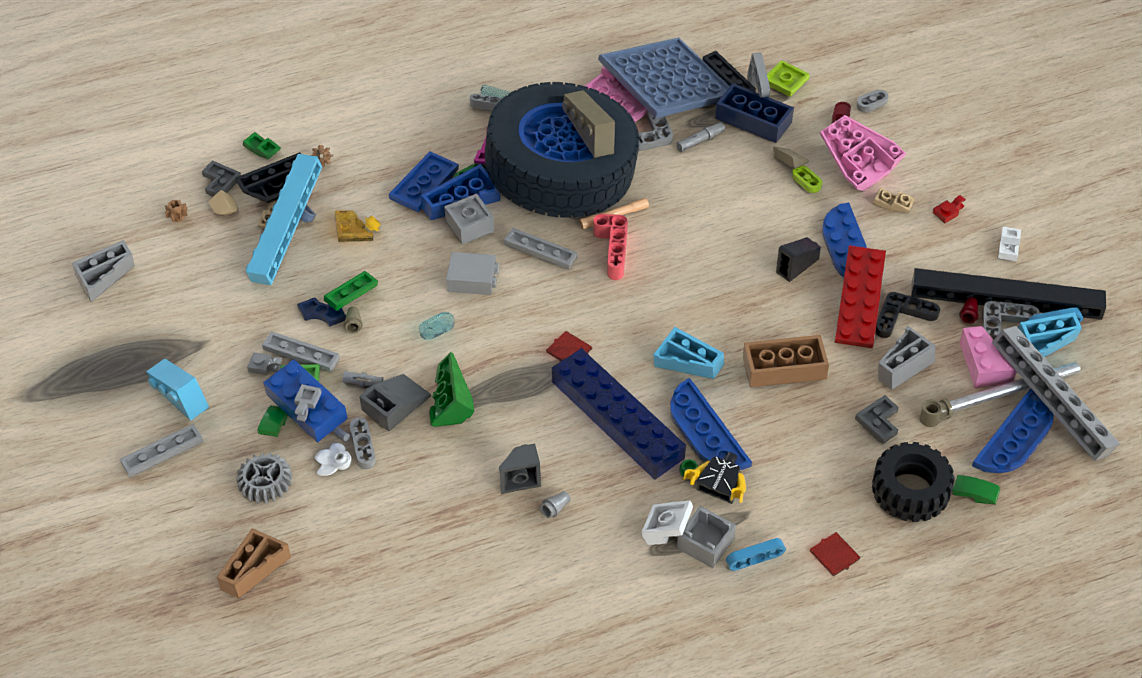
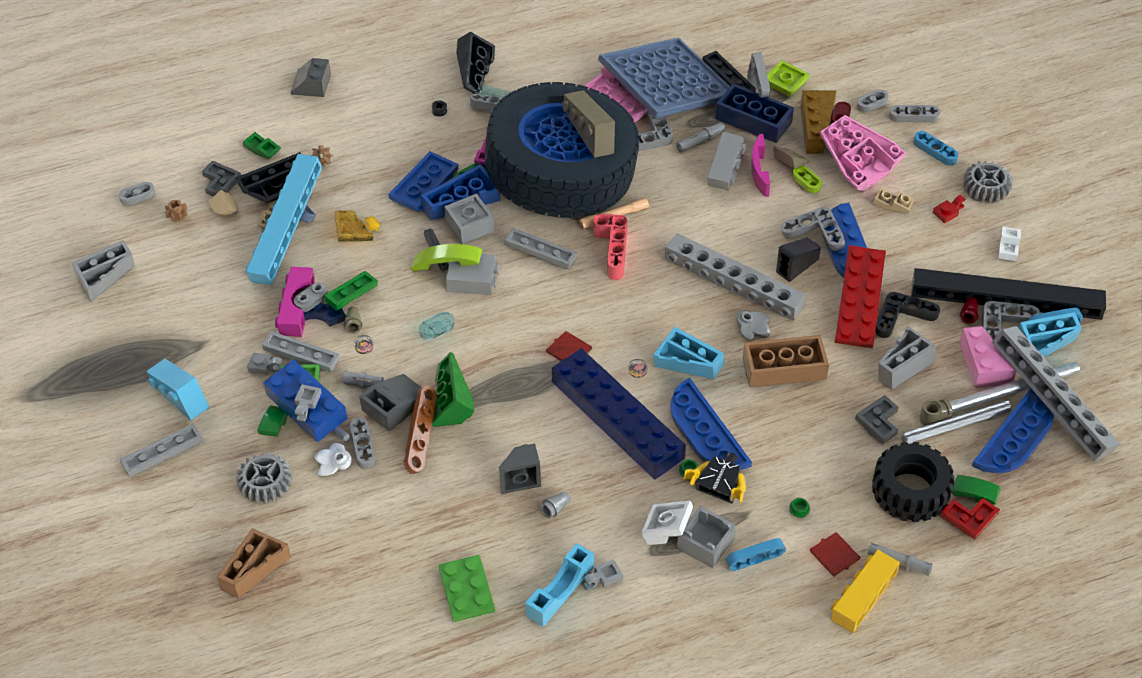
(137, 193): none -> light grey plate
(291, 319): none -> dark pink arch
(311, 297): none -> light grey plate
(312, 78): none -> dark grey slope
(363, 344): none -> clear tile
(418, 442): none -> dark orange piece
(433, 241): none -> dark grey axle
(439, 104): none -> black bush
(444, 253): none -> lime slope
(466, 588): none -> bright green plate
(474, 60): none -> black wedge
(547, 601): none -> medium azure arch
(605, 573): none -> light grey plate
(638, 368): none -> clear tile
(726, 161): none -> light grey wedge
(735, 276): none -> light grey brick
(753, 324): none -> light grey plate
(760, 178): none -> dark pink slope
(799, 508): none -> green plate
(816, 115): none -> pearl gold wedge
(817, 221): none -> light grey beam
(864, 590): none -> yellow brick
(906, 561): none -> light grey pin
(920, 109): none -> light grey beam
(945, 154): none -> dark azure beam
(956, 421): none -> axle
(970, 521): none -> red plate
(987, 181): none -> light grey gear

